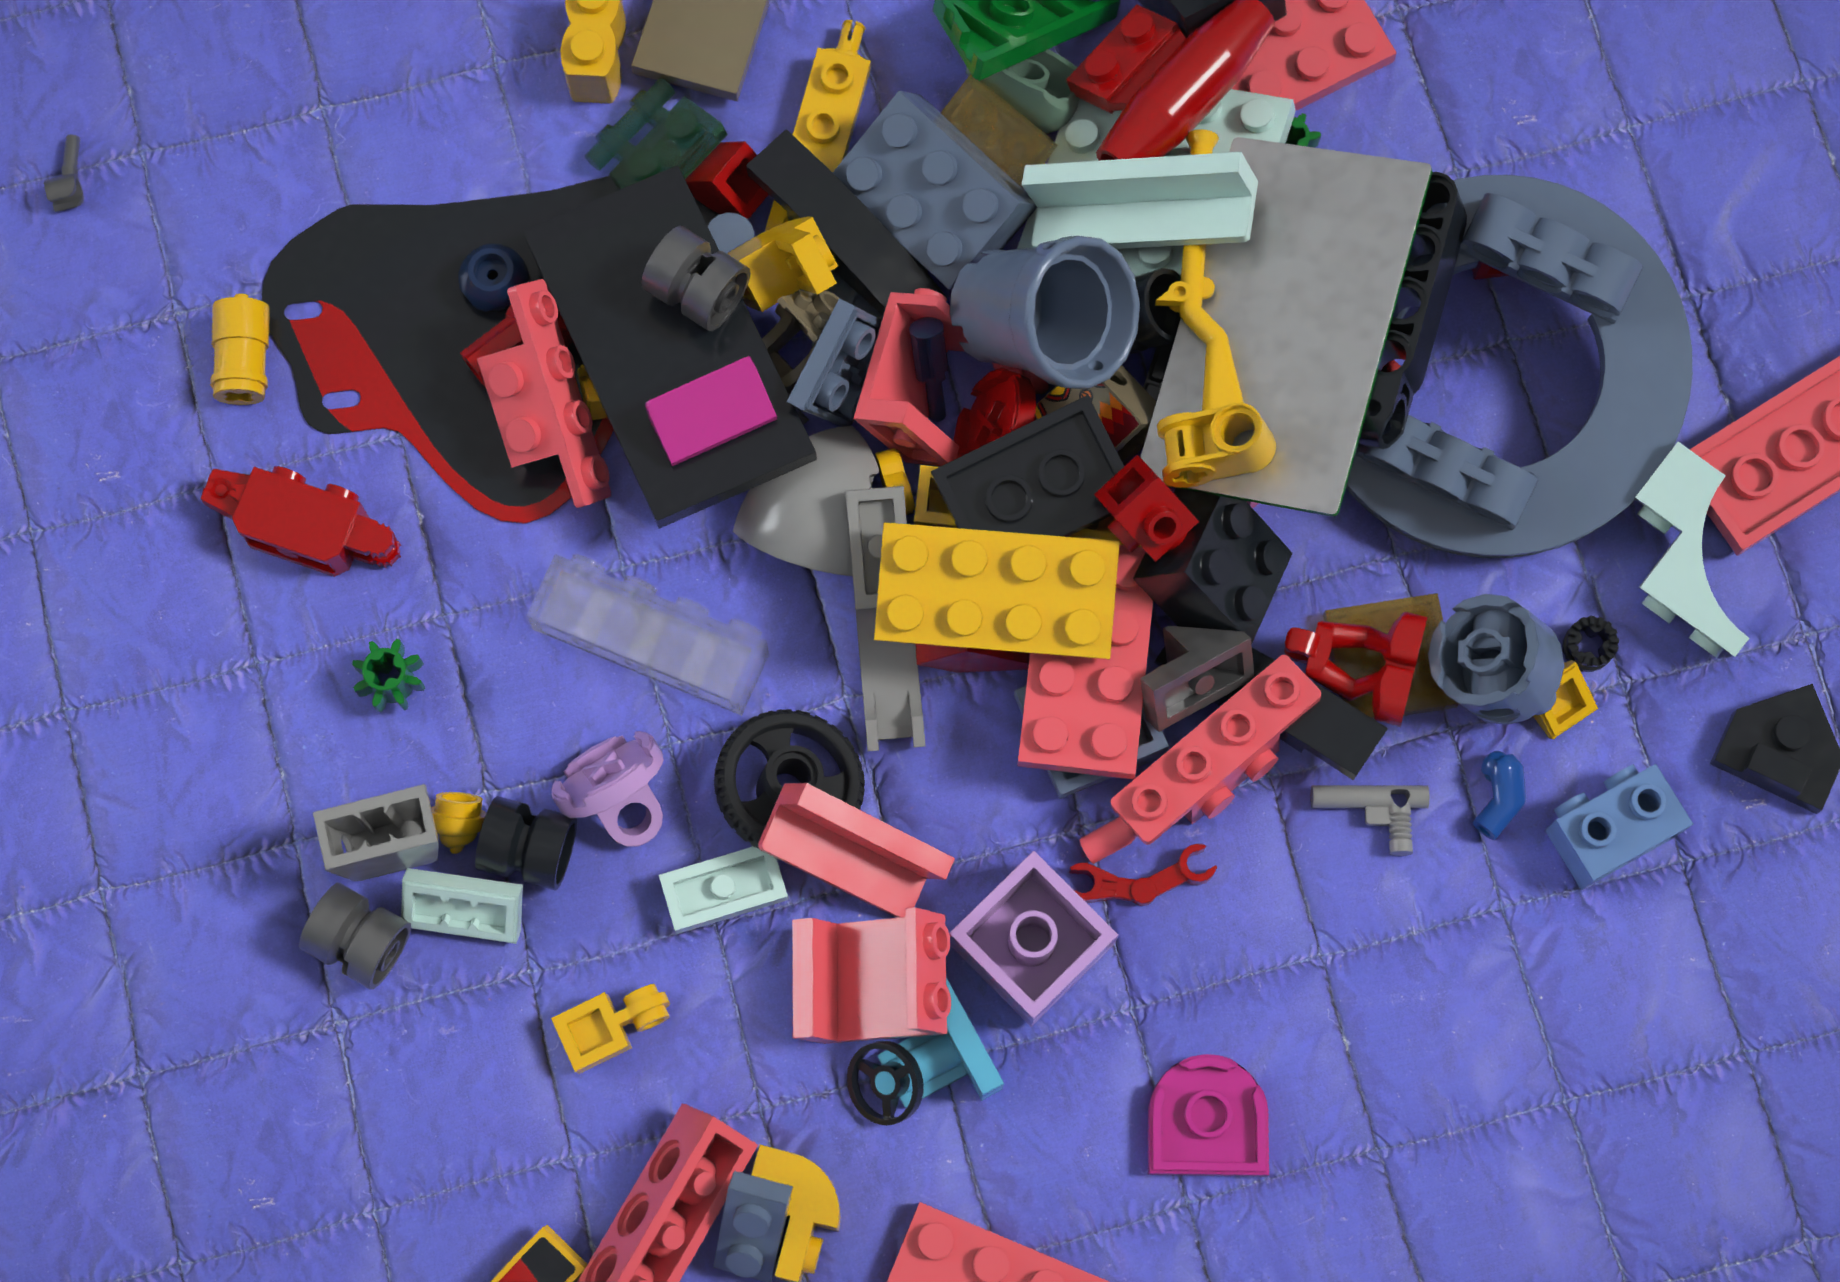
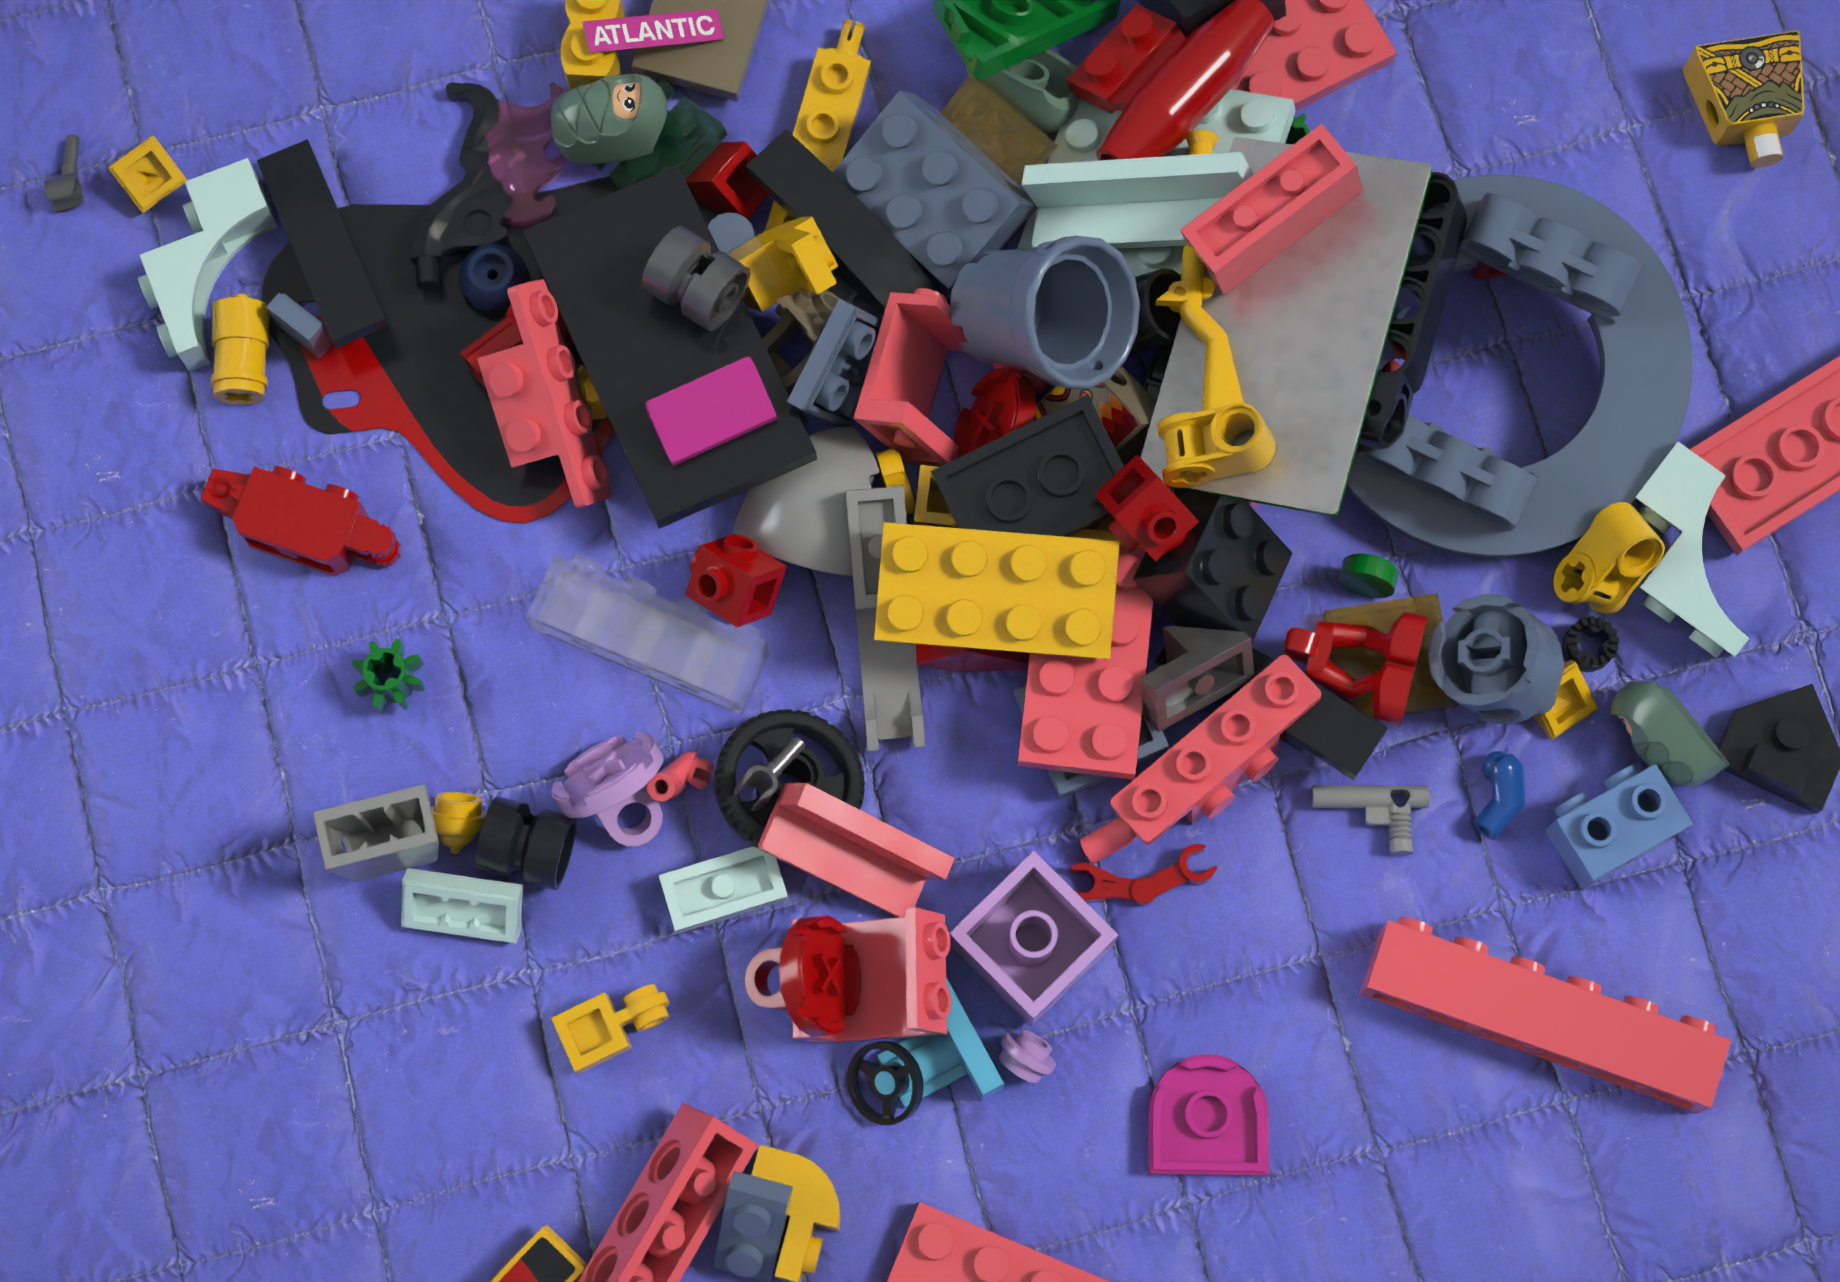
(147, 174): none -> yellow tile
(225, 216): none -> light aqua arch
(299, 324): none -> sand blue tile
(322, 243): none -> black slope
(350, 933): flat silver wheel -> none
(502, 176): none -> piece
(609, 119): none -> sand green piece
(653, 30): none -> dark pink sticker
(676, 776): none -> coral arm
(735, 579): none -> red brick
(765, 777): none -> flat silver hand
(816, 976): none -> red tile
(930, 362): dark blue axle -> none
(1027, 1055): none -> lavender plate
(1273, 208): none -> coral panel
(1368, 575): none -> green tile
(1546, 1016): none -> coral brick
(1613, 557): none -> yellow piece
(1667, 734): none -> sand green piece
(1749, 92): none -> torso

